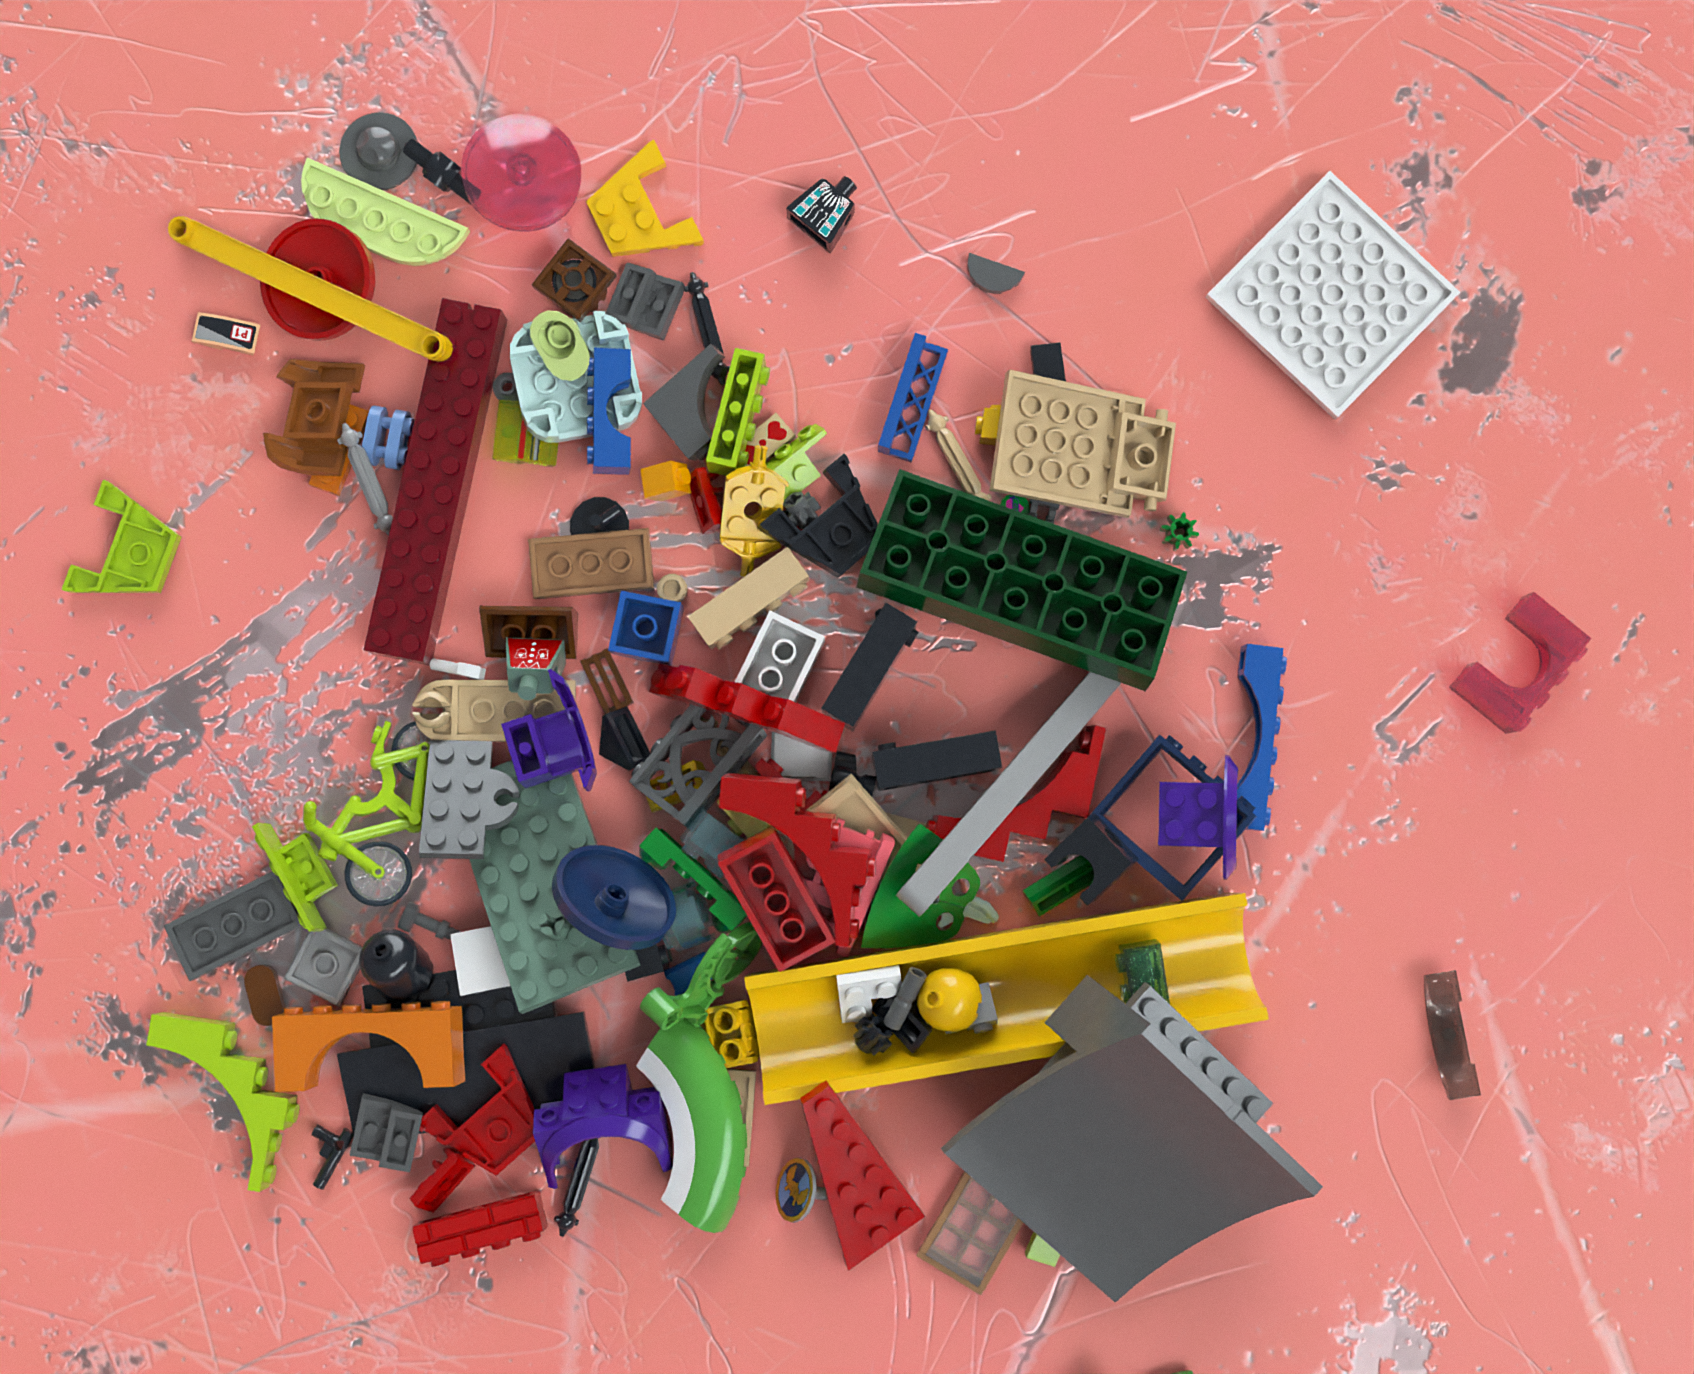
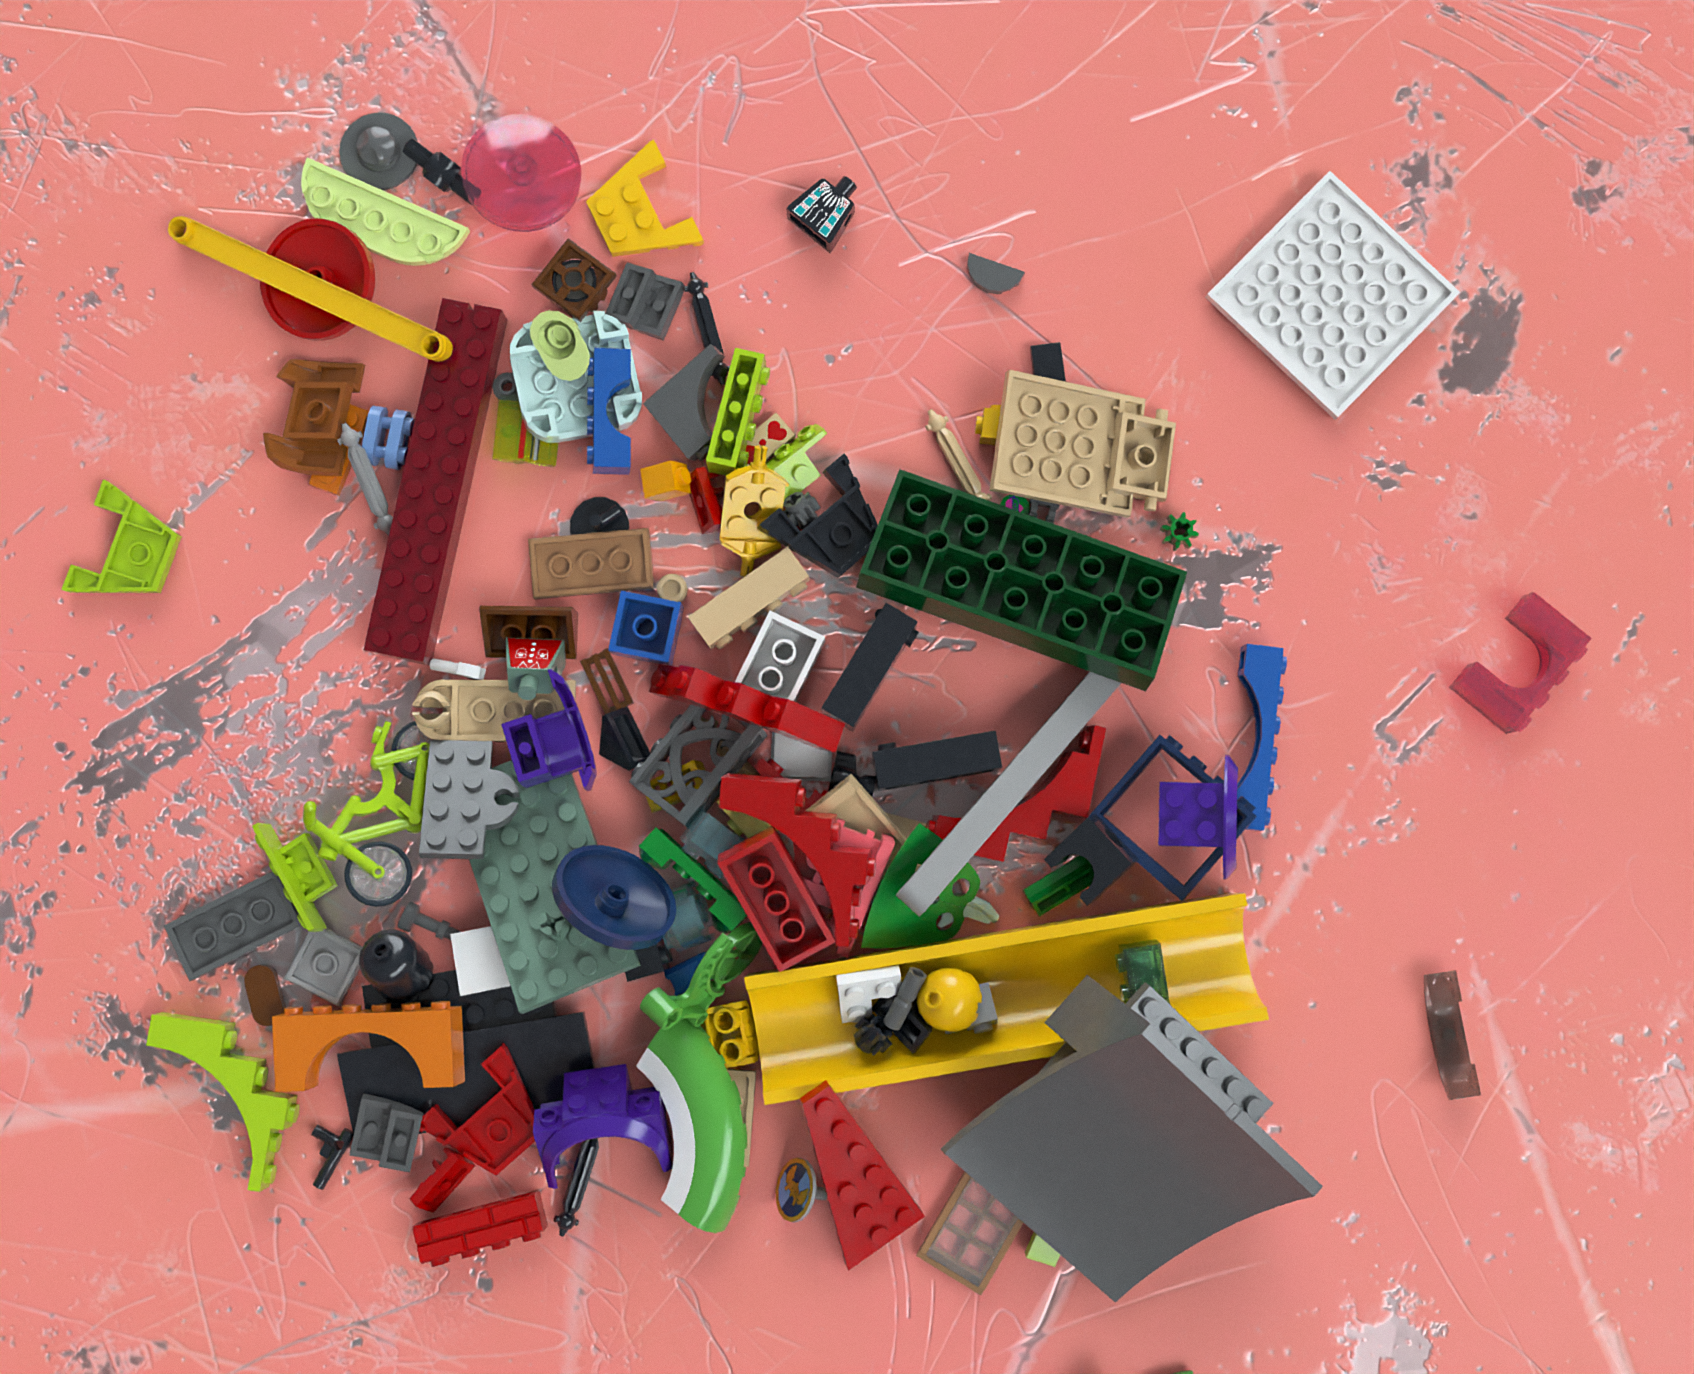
(226, 333): slope -> none
(901, 395): blue fence -> none

